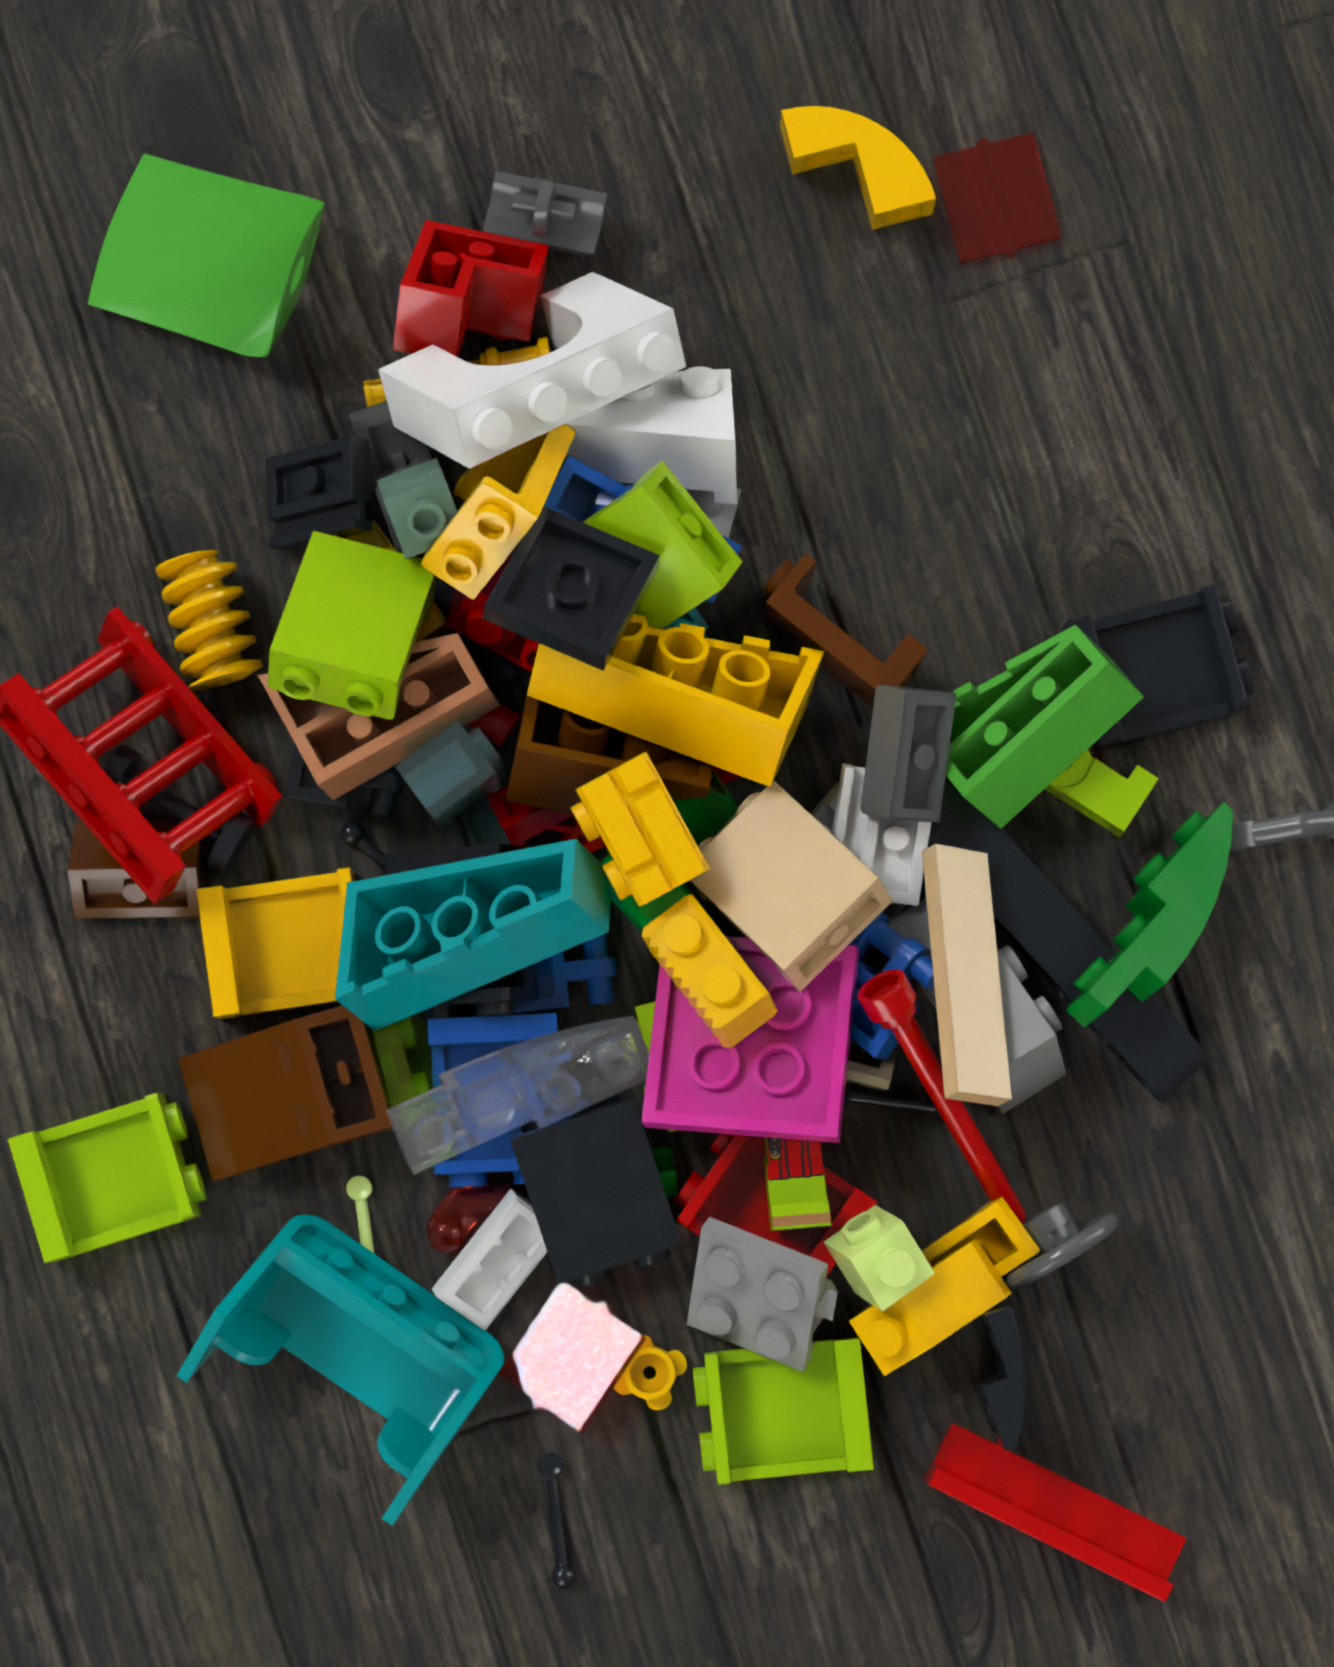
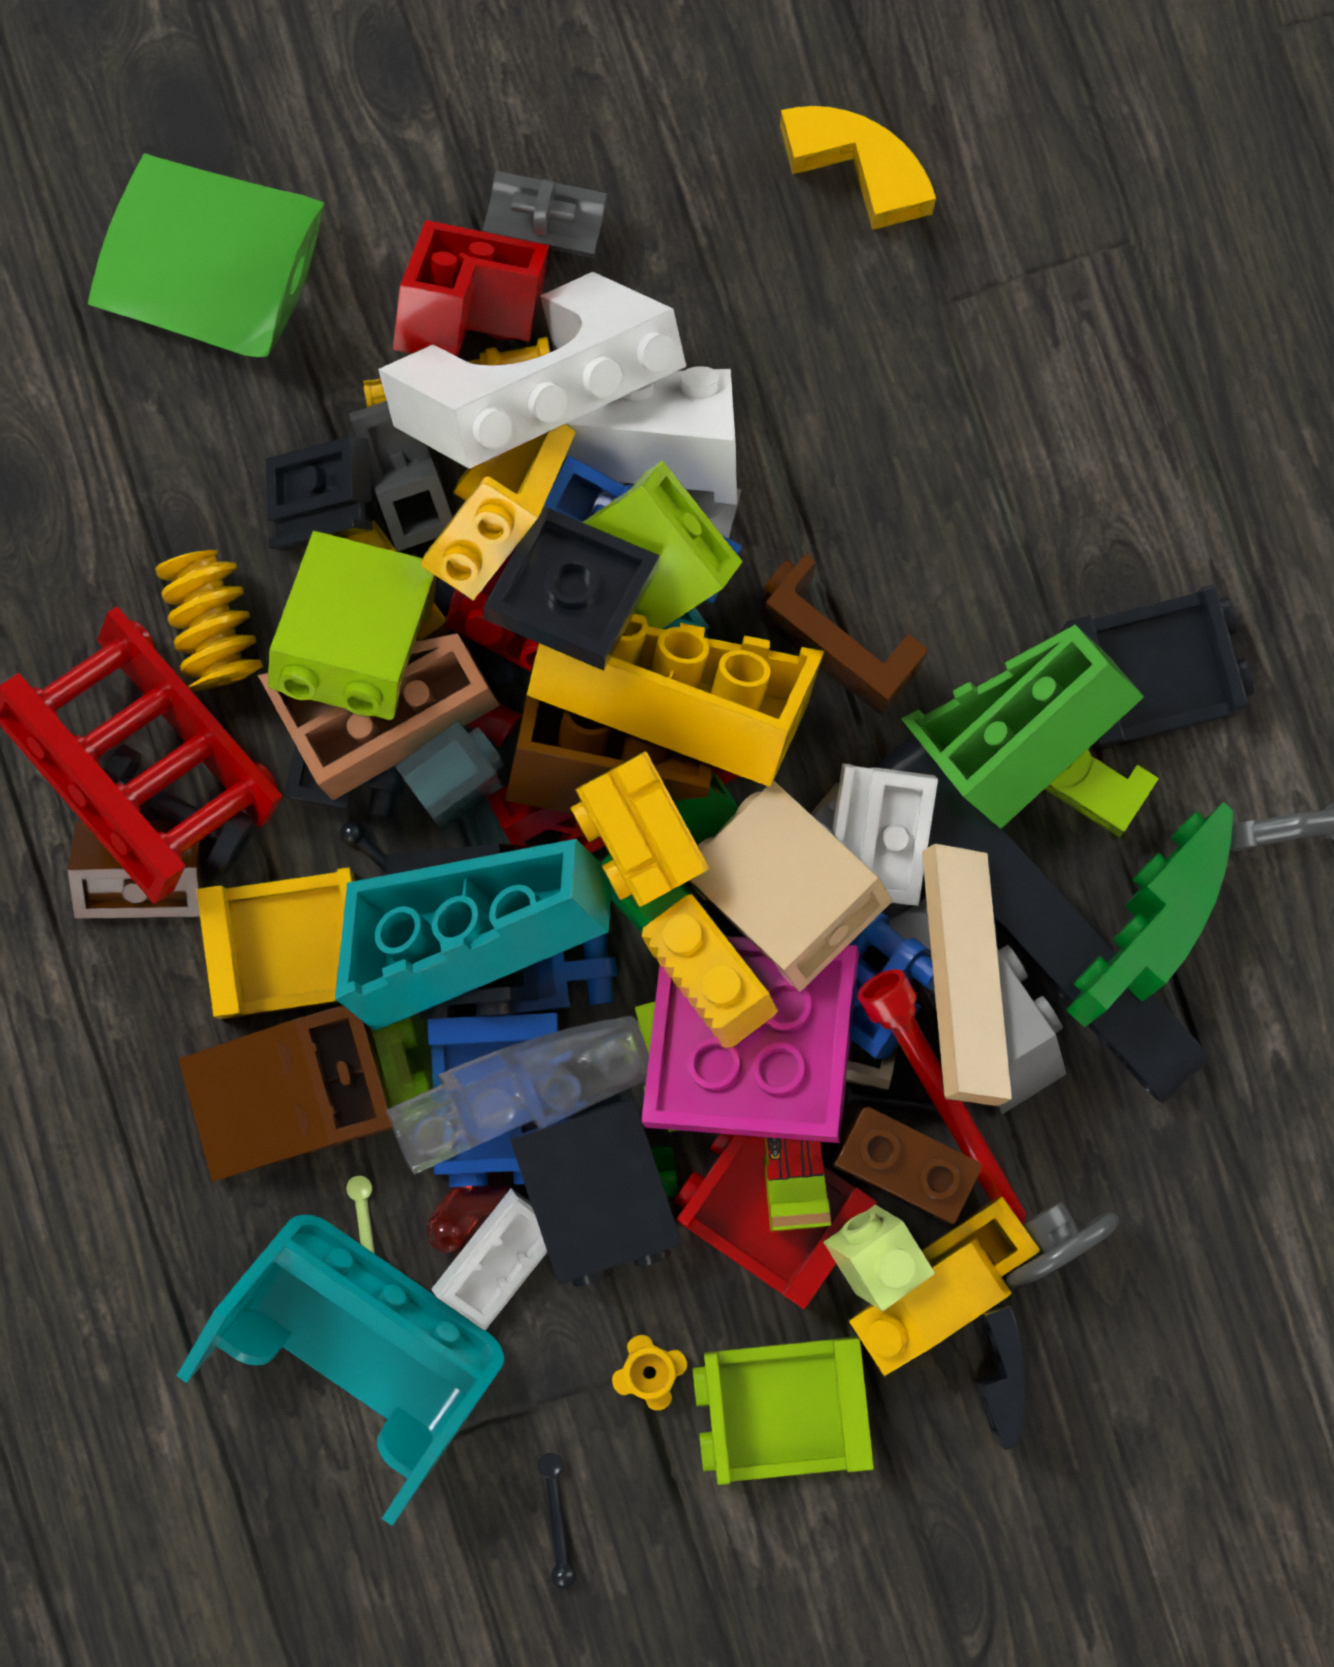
(107, 1177): lime panel -> none
(418, 505): sand green brick -> none
(572, 1356): clear red piece -> none
(759, 1294): light grey piece -> none
(906, 1165): none -> reddish brown panel
(907, 753): dark grey slope -> none
(996, 198): clear red piece -> none
(1055, 1511): red fence -> none

